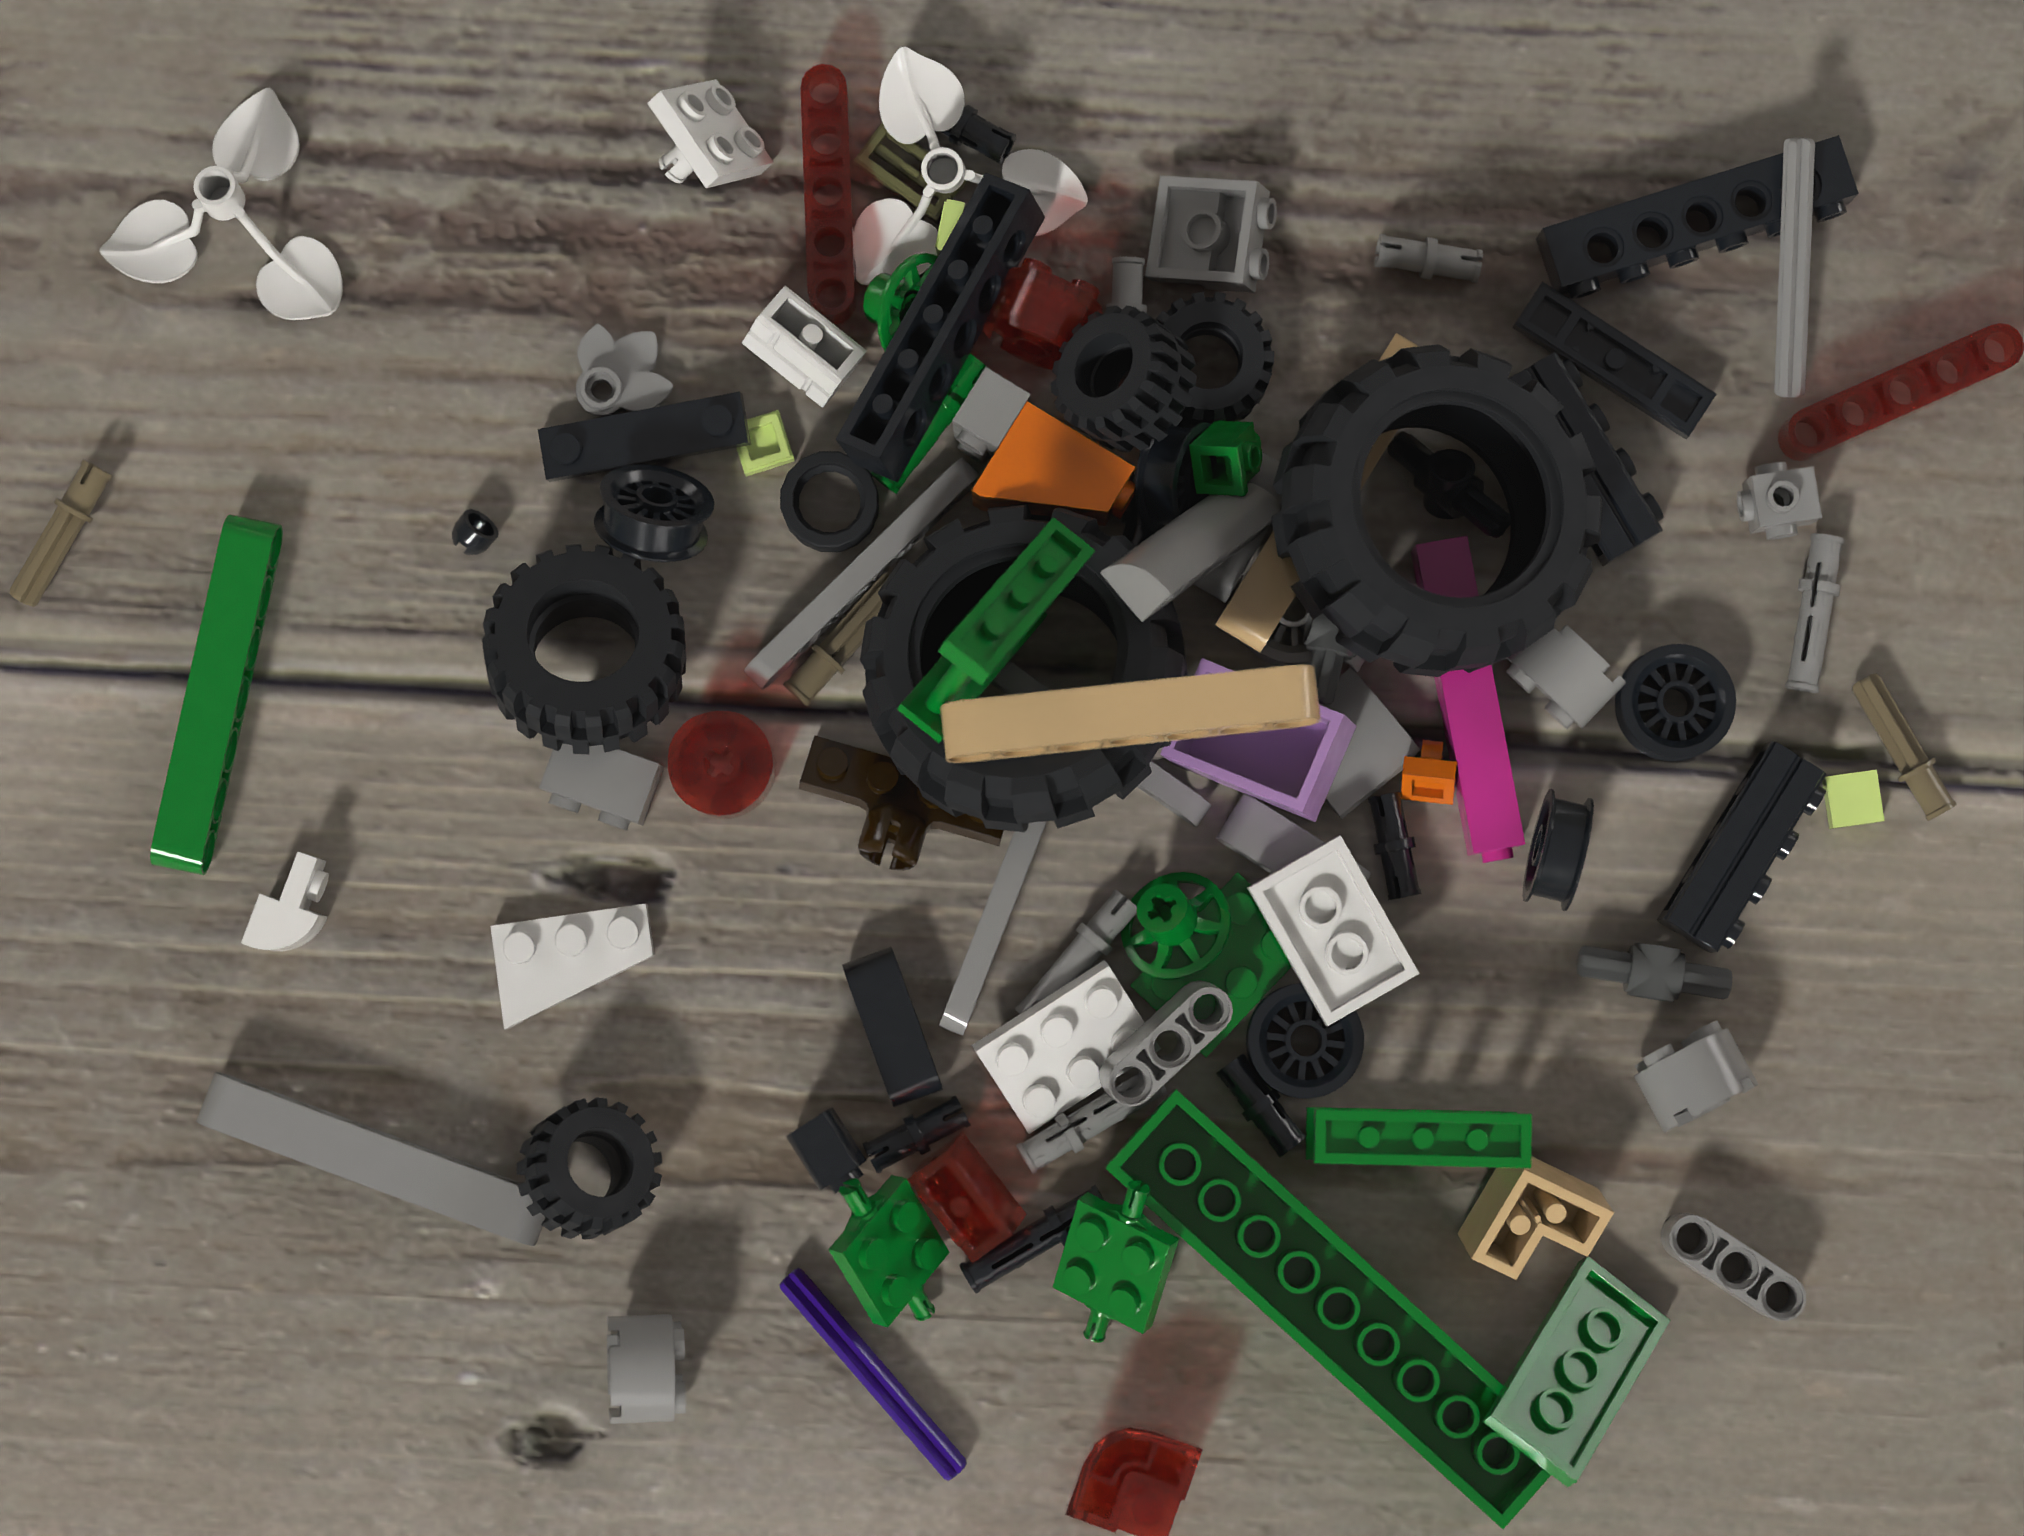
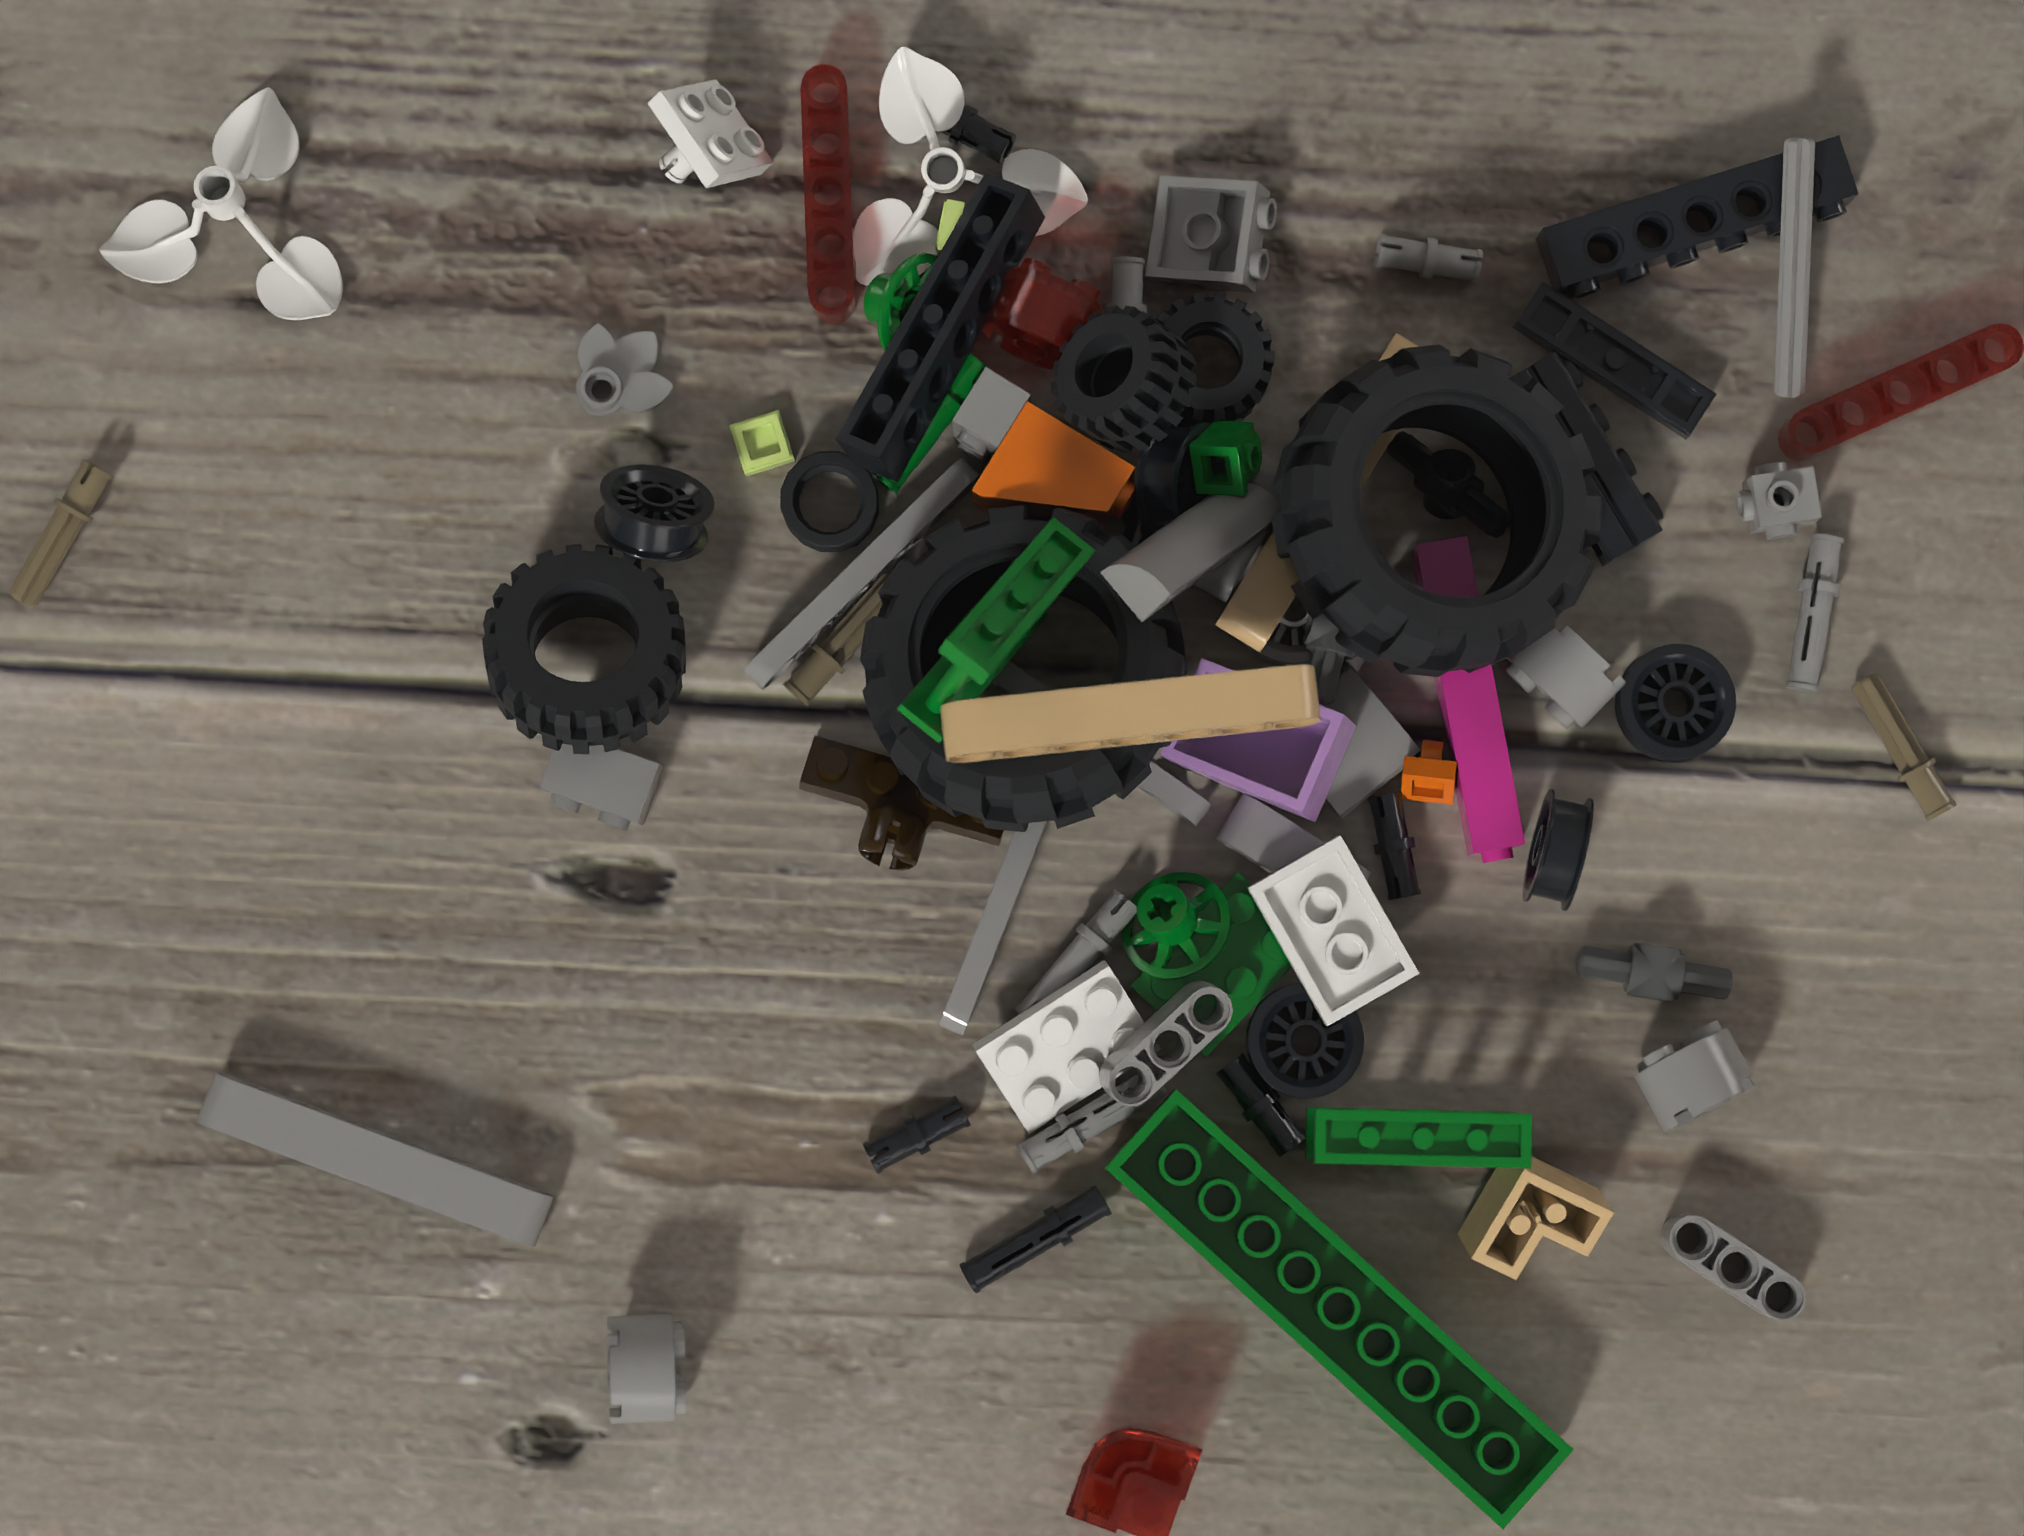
(216, 694): green beam -> none
(288, 921): white brick -> none
(474, 532): black hinge -> none
(565, 954): white wing -> none
(627, 1154): black tyre -> none
(644, 436): black plate -> none
(719, 734): clear red brick -> none
(803, 346): white brick -> none
(827, 1151): black brick -> none
(873, 1374): dark purple axle -> none
(888, 1250): green plate -> none
(892, 183): olive tile -> none
(892, 1027): black beam -> none
(967, 1197): clear red brick -> none
(1115, 1262): green plate -> none
(1576, 1371): plate -> none
(1742, 848): black brick -> none
(1853, 799): yellowish green tile -> none

